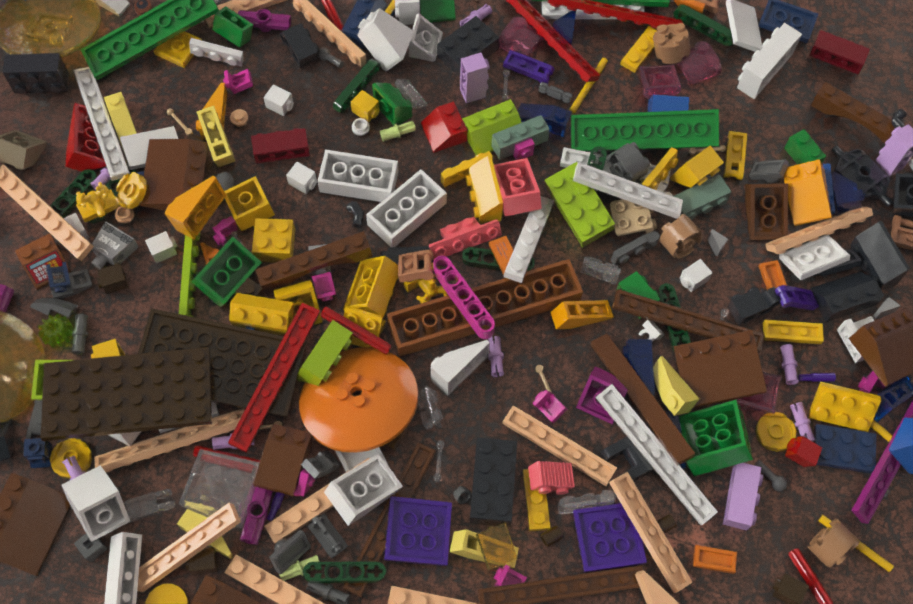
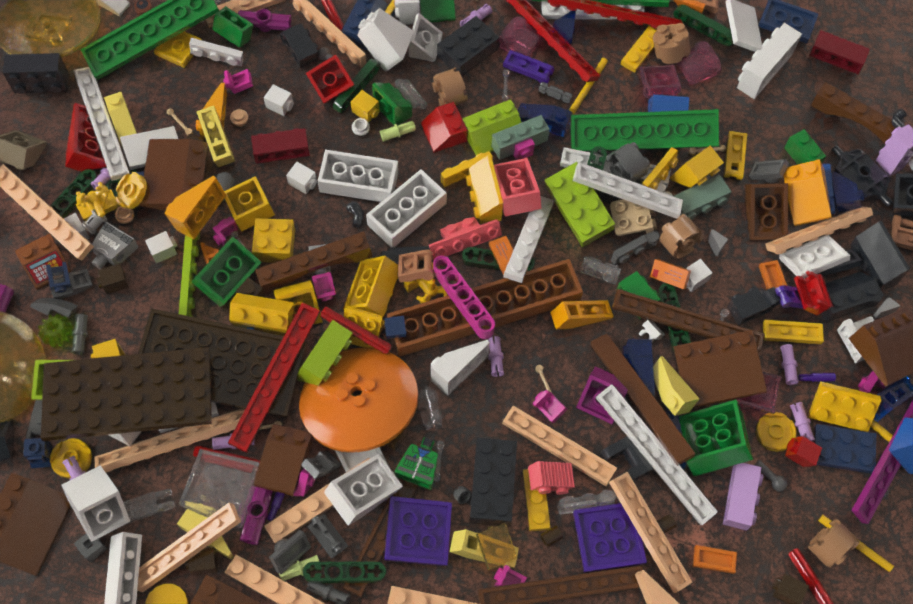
(93, 222): none -> light grey bush
(330, 79): none -> red slope
(395, 327): none -> dark blue tile
(419, 464): none -> green torso
(449, 87): none -> medium nougat brick
(474, 77): lavender brick -> none
(670, 273): none -> orange tile
(813, 293): none -> red hinge

